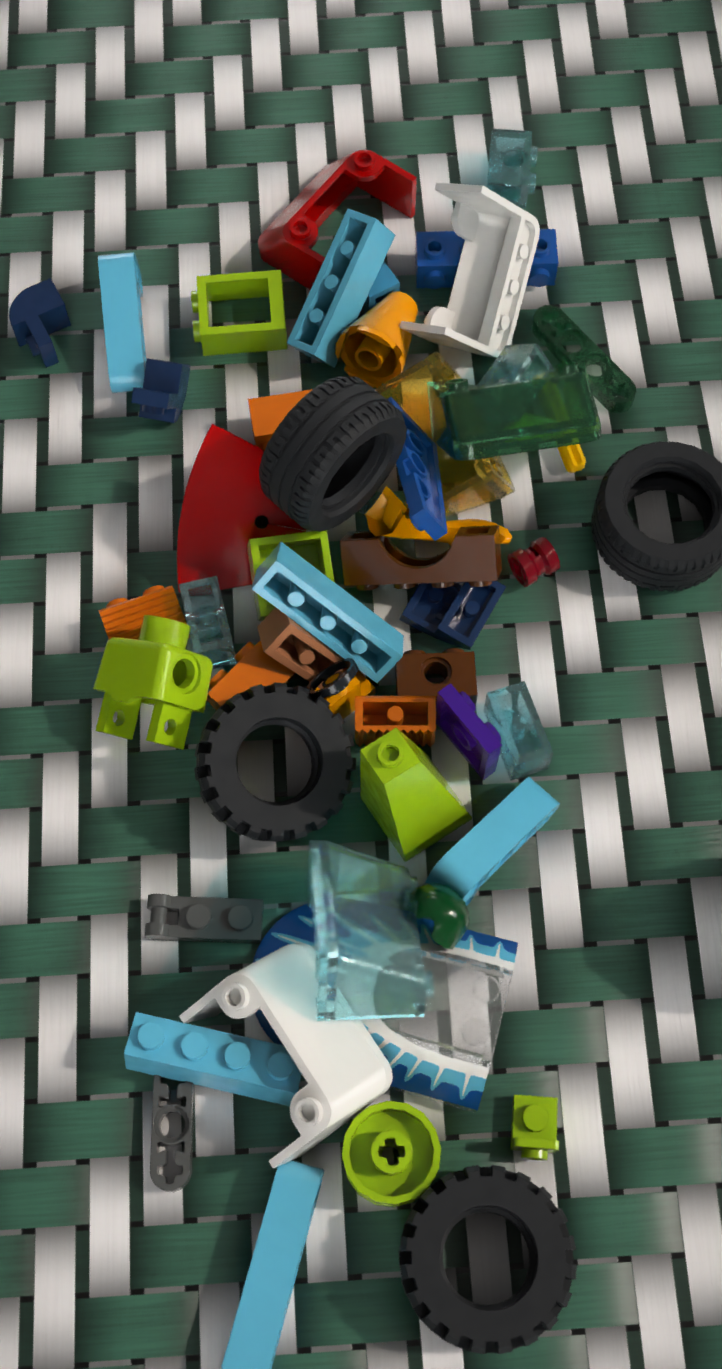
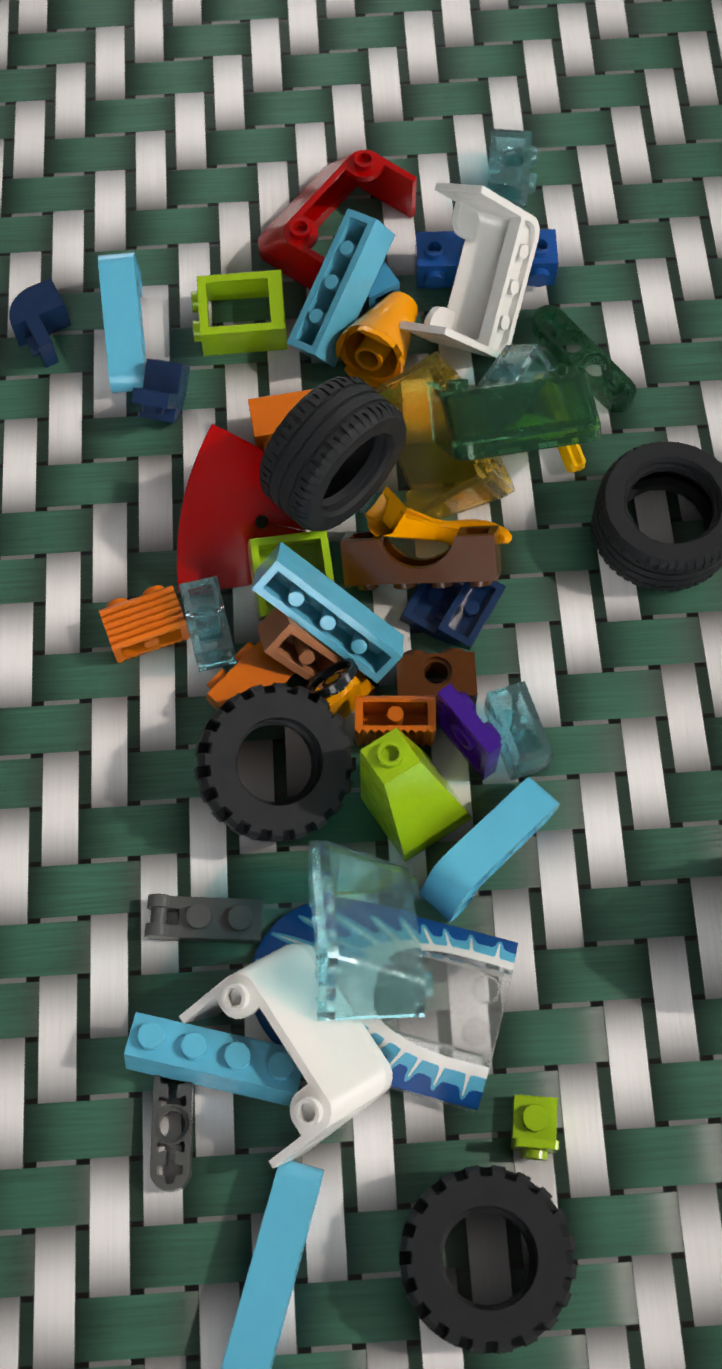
(155, 673): lime piece -> none
(397, 1127): lime wheel -> none
(421, 479): blue wing -> none
(446, 911): dark green hair -> none
(533, 561): dark red wheel -> none

